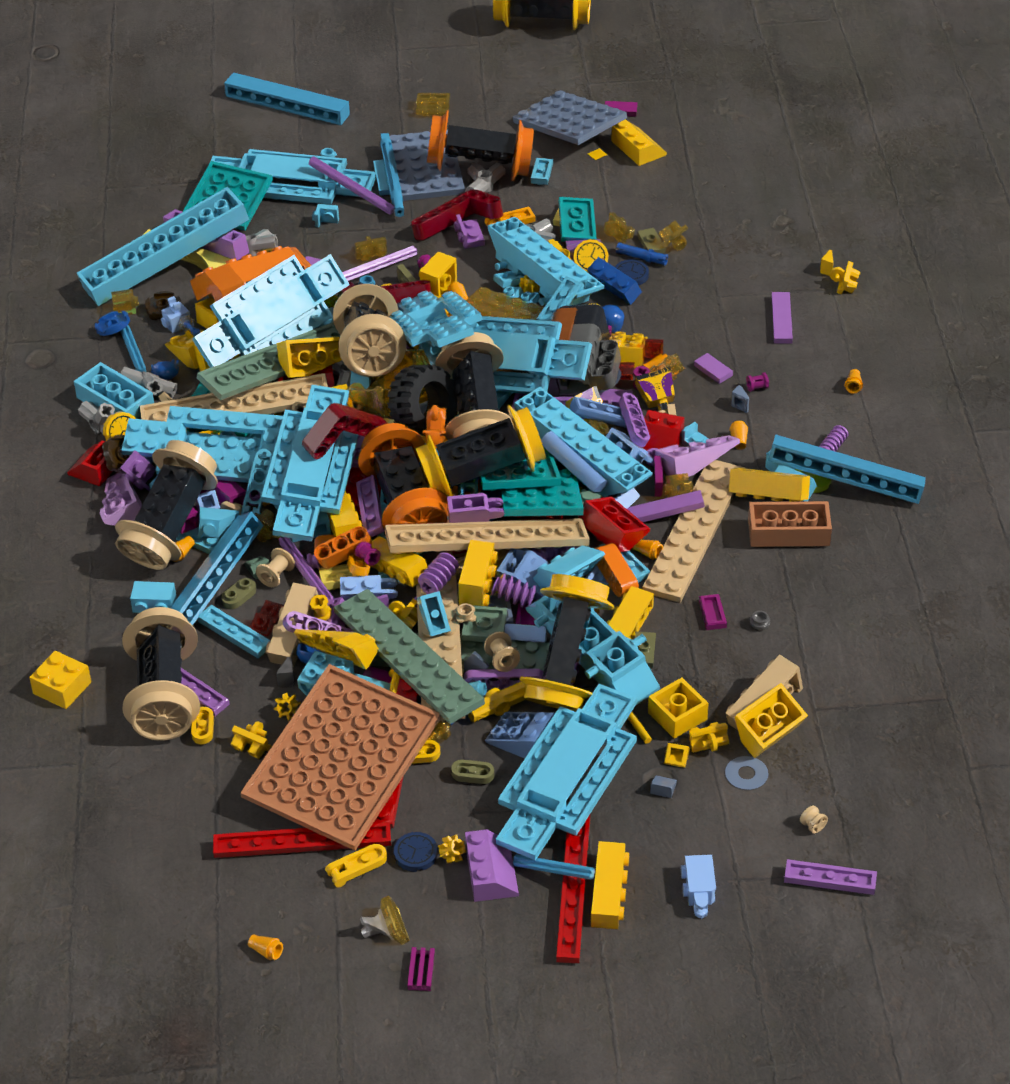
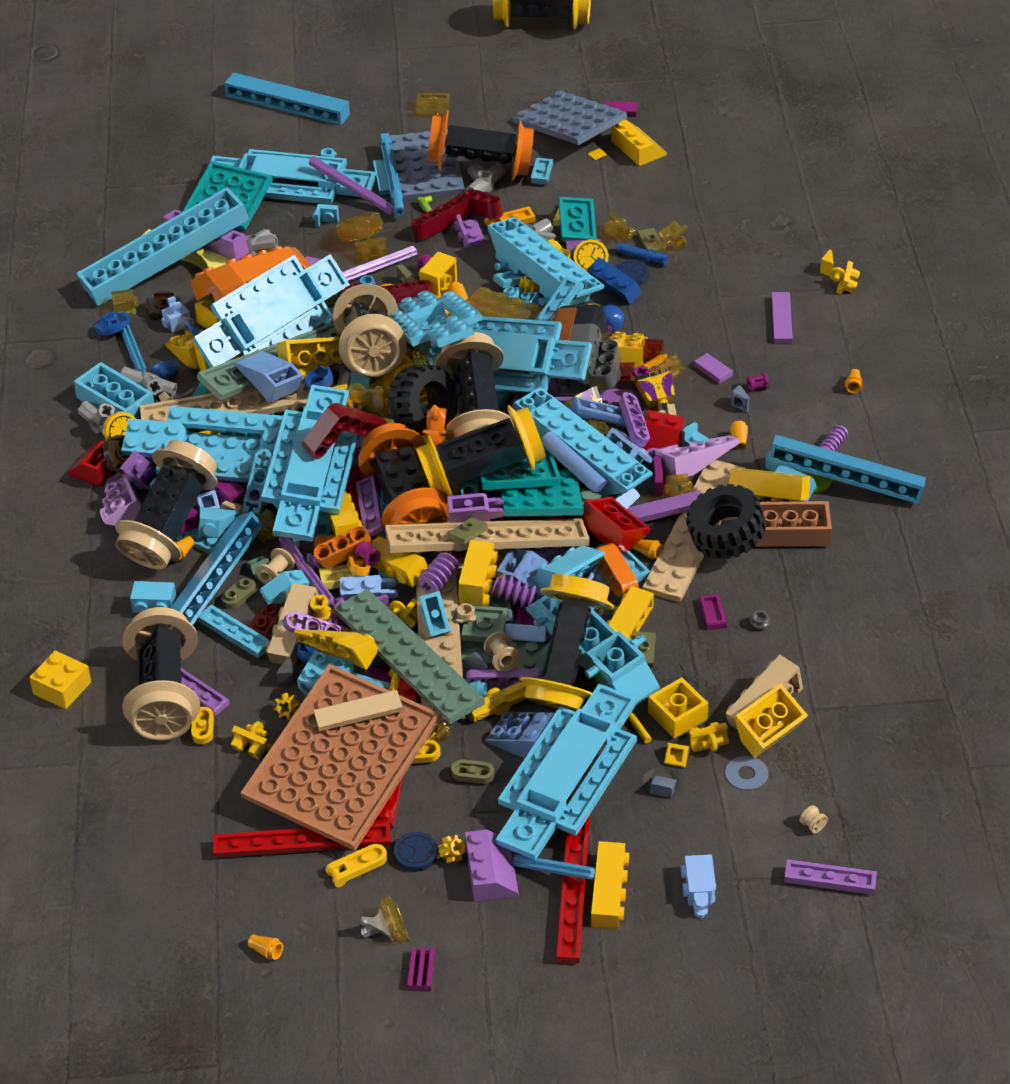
(270, 375): none -> medium blue slope
(276, 589): none -> medium azure slope
(320, 377): none -> blue hair
(358, 710): none -> tan tile
(359, 226): none -> clear yellow gear
(423, 201): none -> lime bar
(467, 531): none -> olive plate
(731, 538): none -> black tyre

